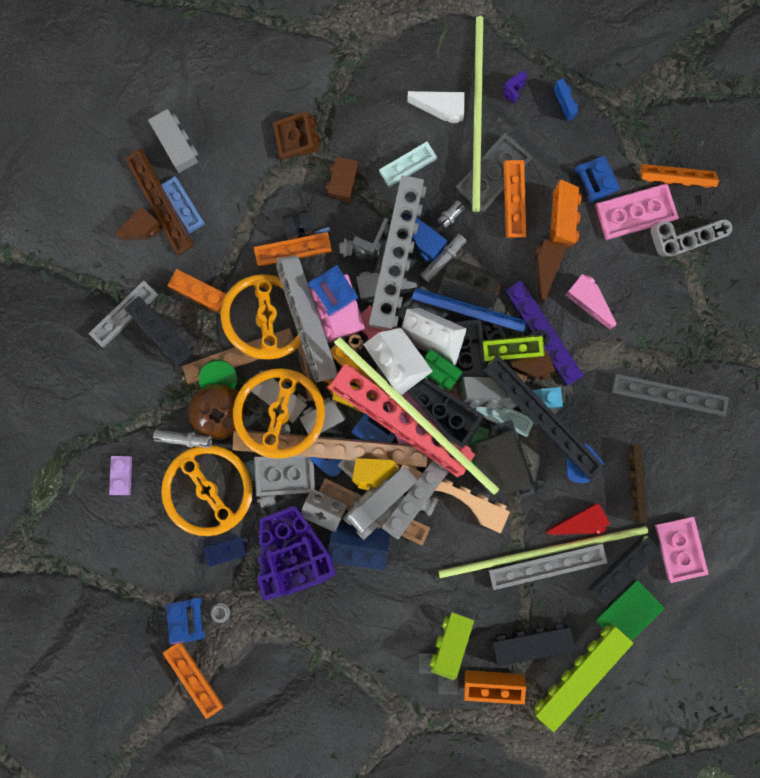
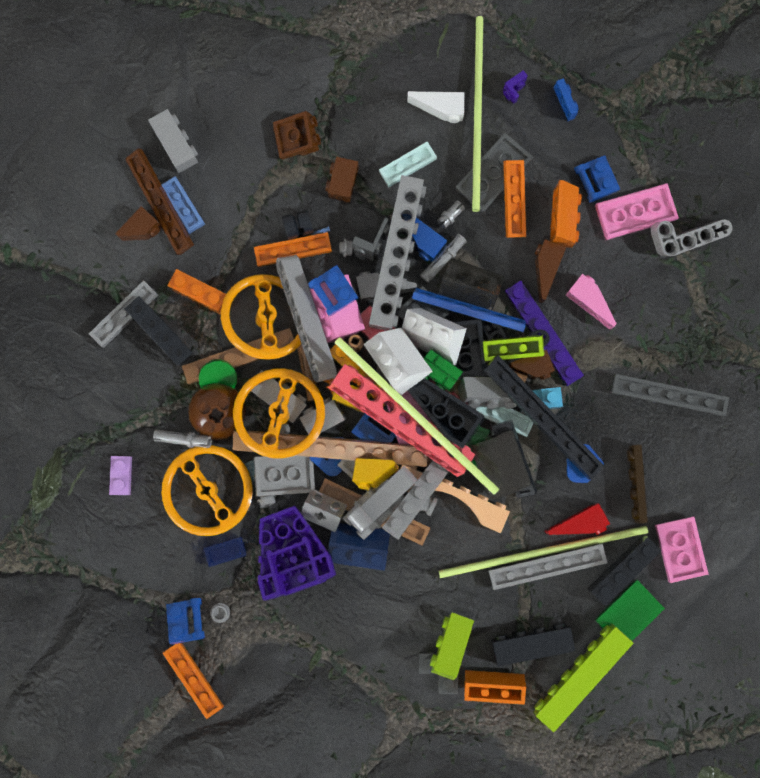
(679, 175): orange plate -> none

